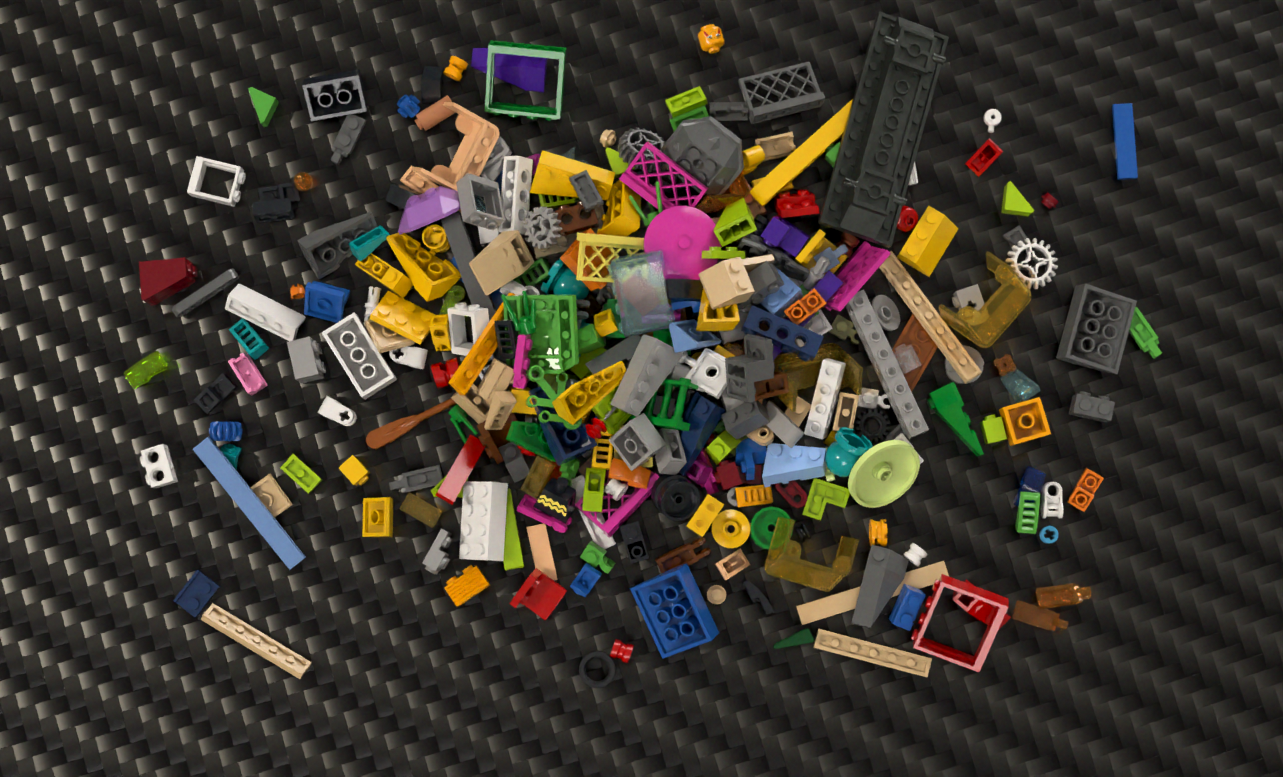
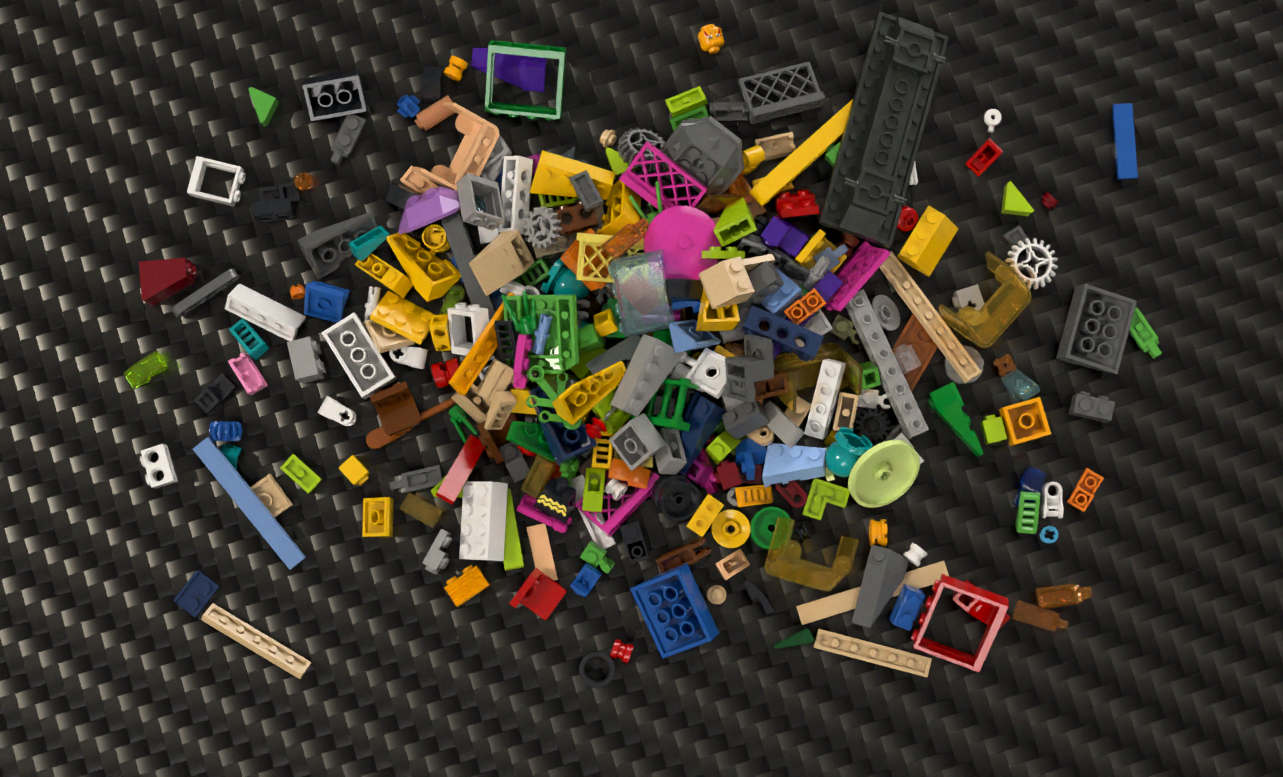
(396, 408): none -> reddish brown bracket
(542, 334): none -> medium blue pin
(625, 238): none -> clear orange hinge
(870, 375): none -> bright green brick

